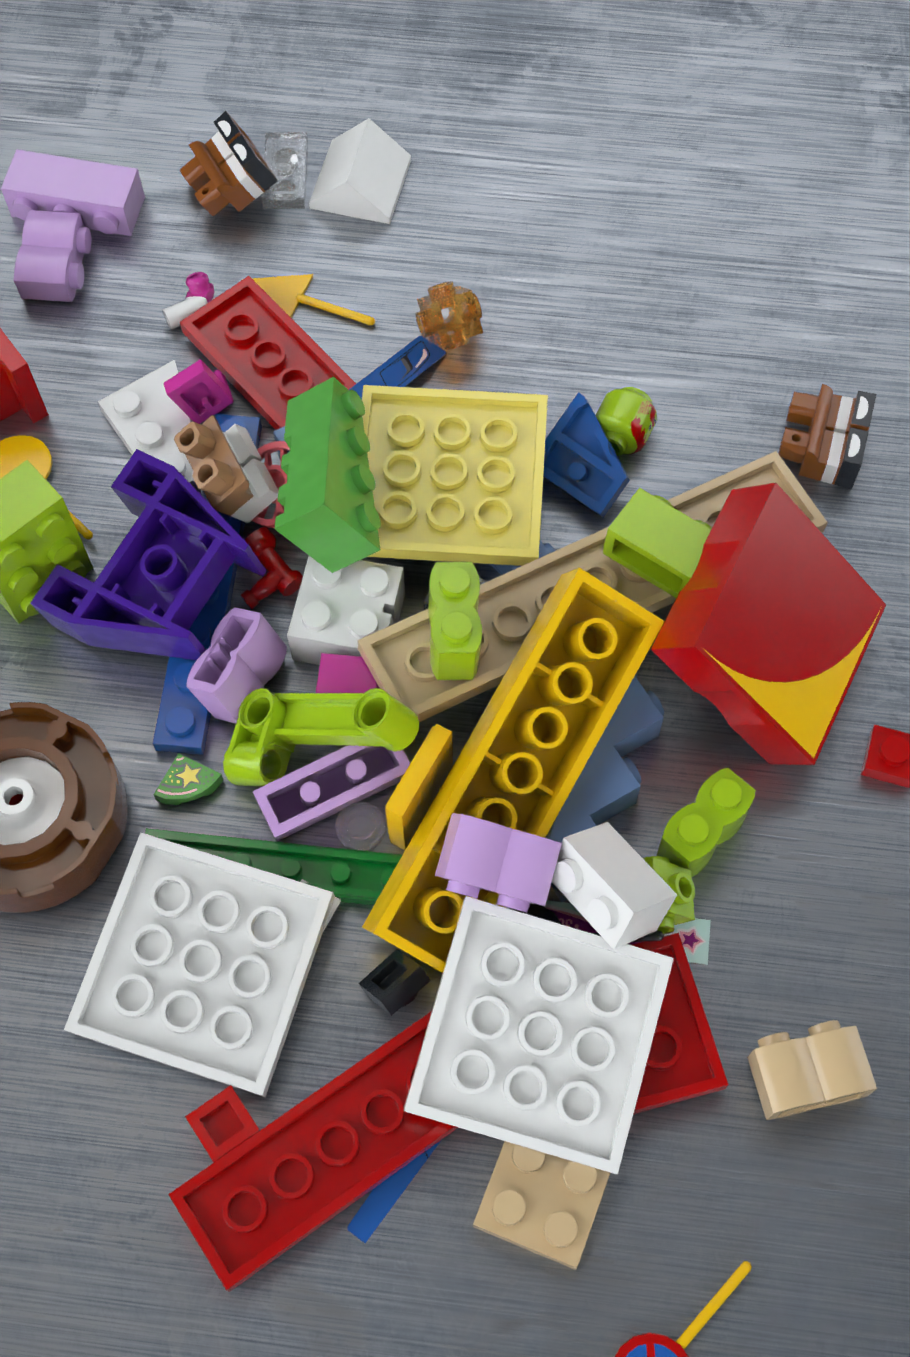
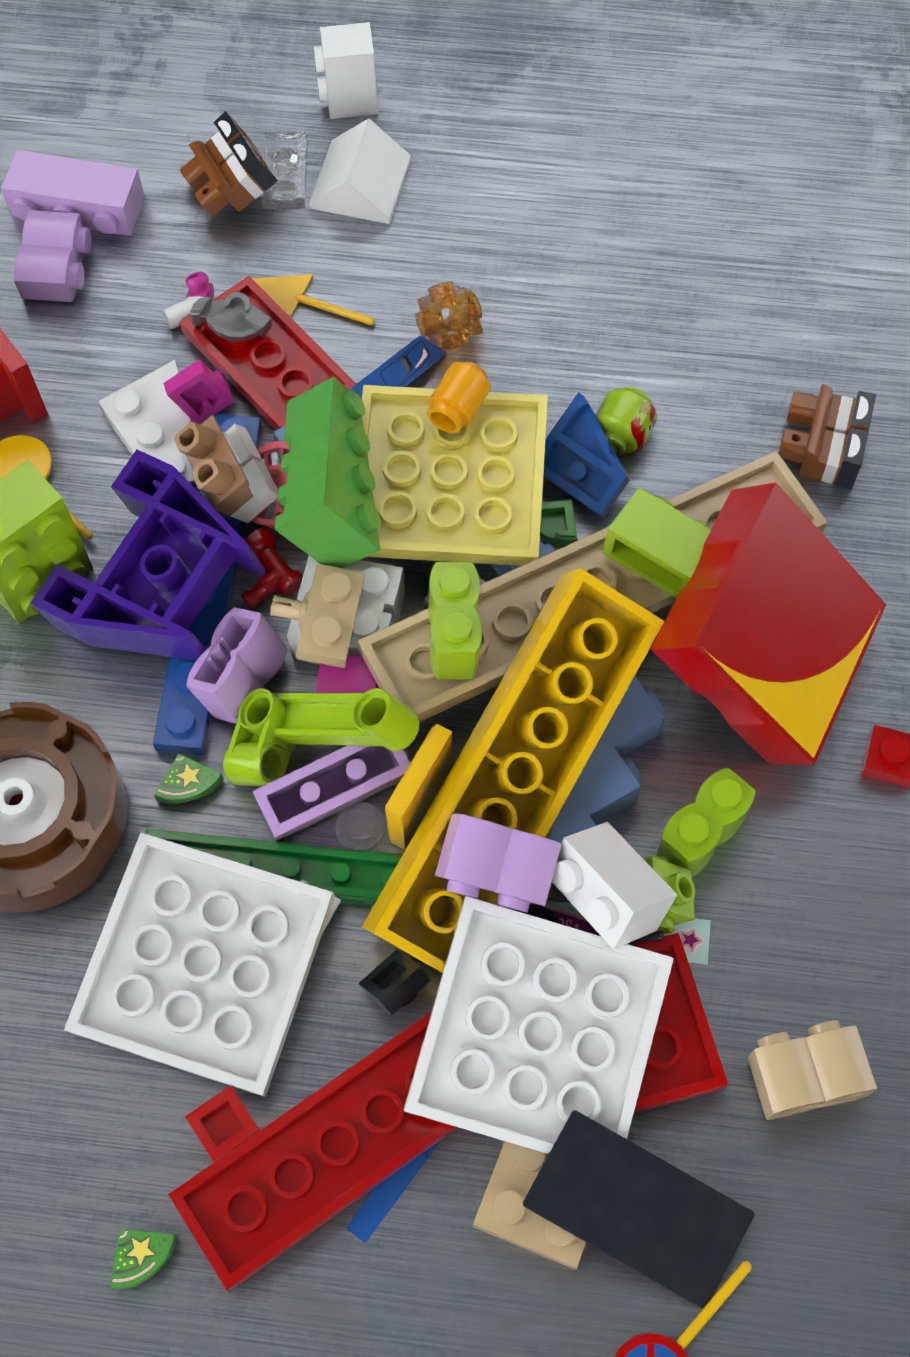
(140, 1257): none -> bright green tile
(231, 318): none -> flat silver piece
(325, 615): none -> tan plate
(348, 69): none -> white brick
(458, 396): none -> light orange brick
(558, 523): none -> bright green tile
(638, 1209): none -> black sticker

